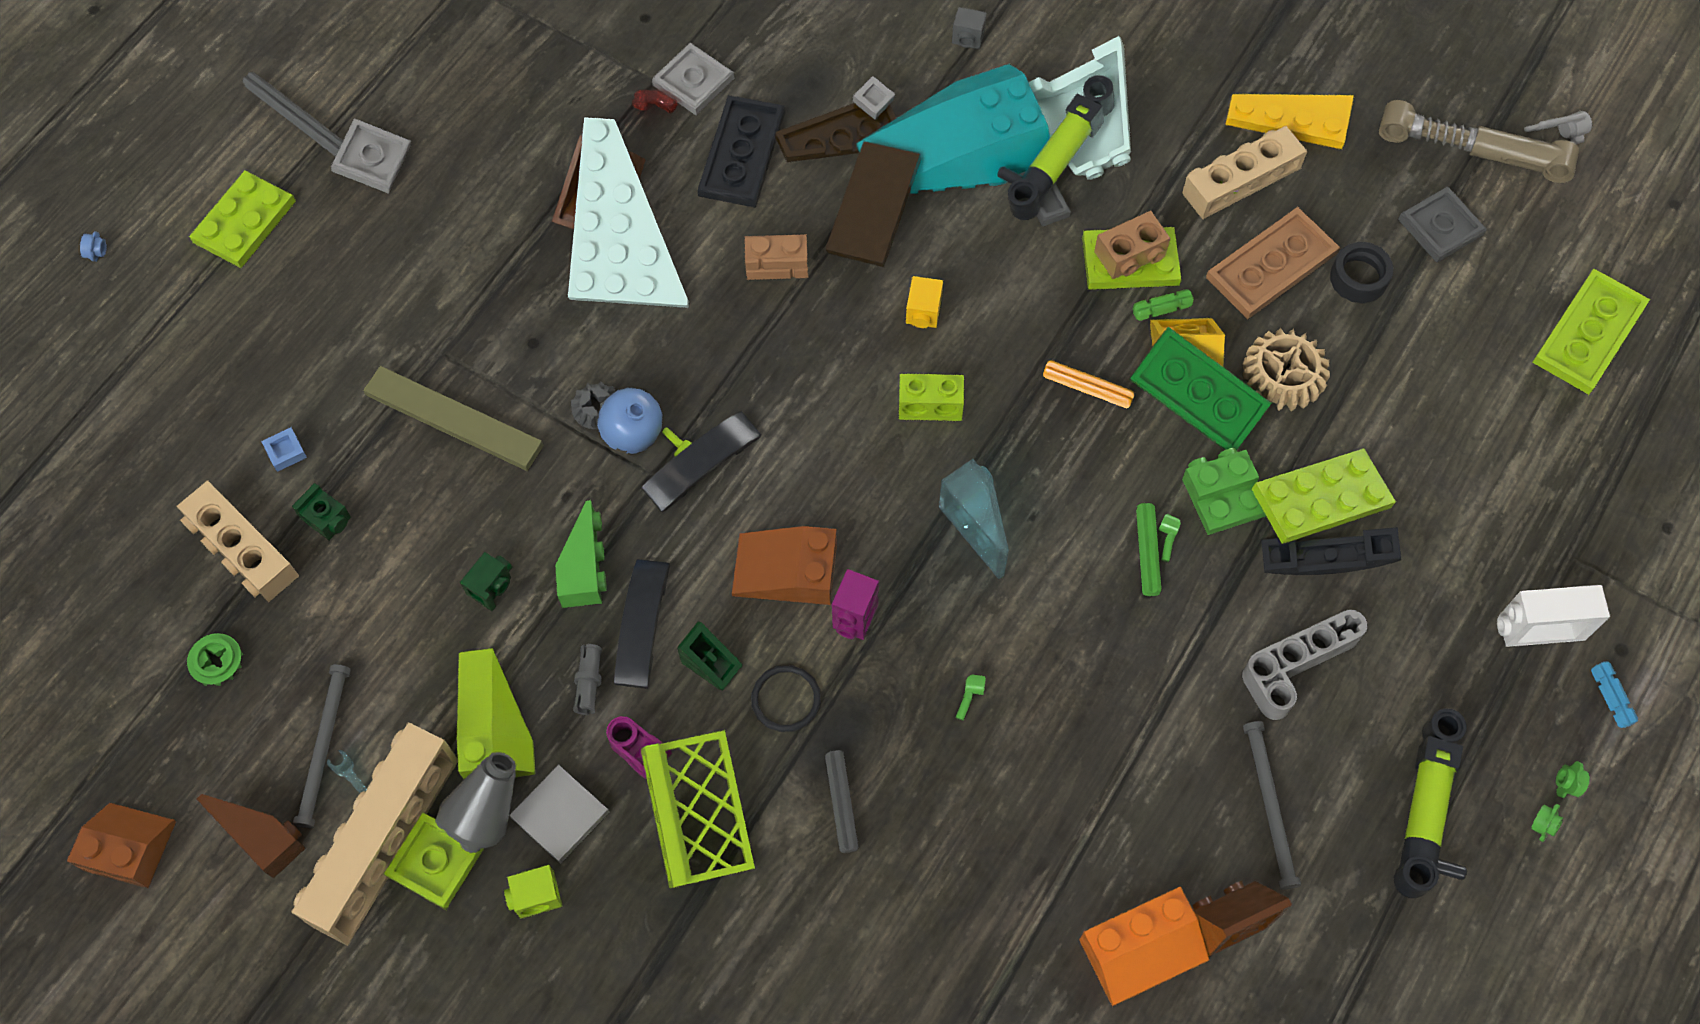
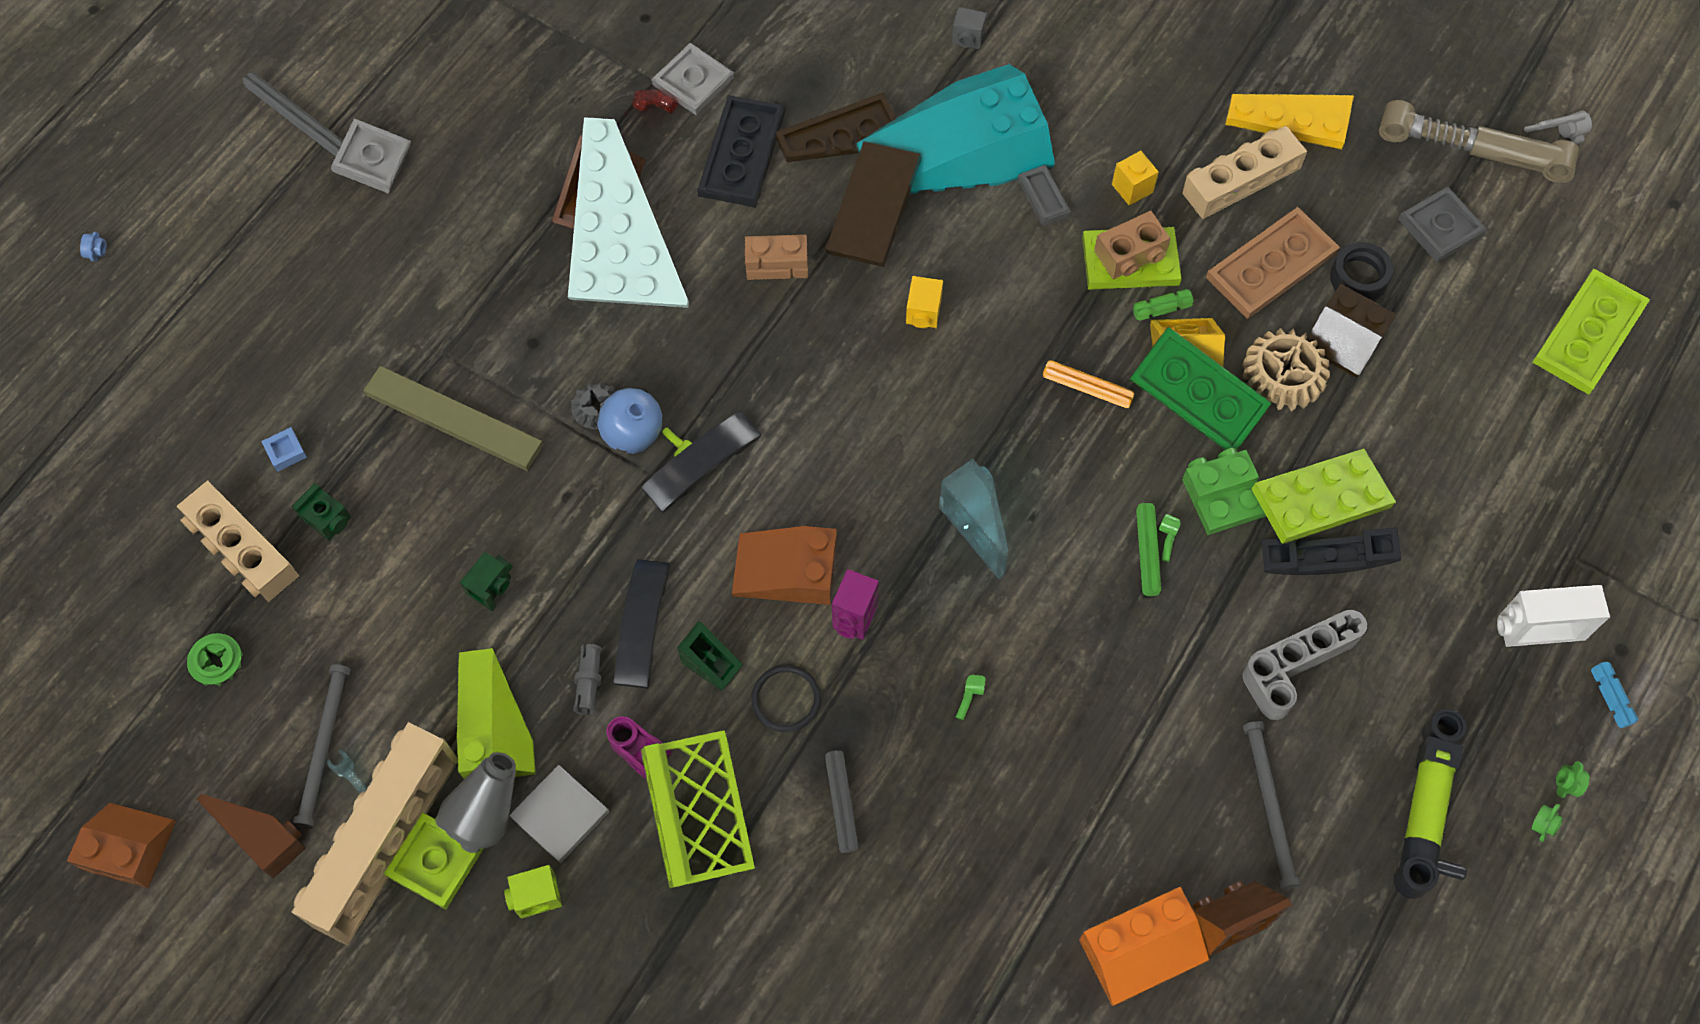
(242, 219): lime plate -> none
(578, 565): bright green slope -> none
(873, 97): light grey plate -> none
(931, 397): lime brick -> none
(1082, 119): black piece -> none
(1112, 141): light aqua cone -> none
(1135, 177): none -> yellow brick
(1351, 329): none -> slope

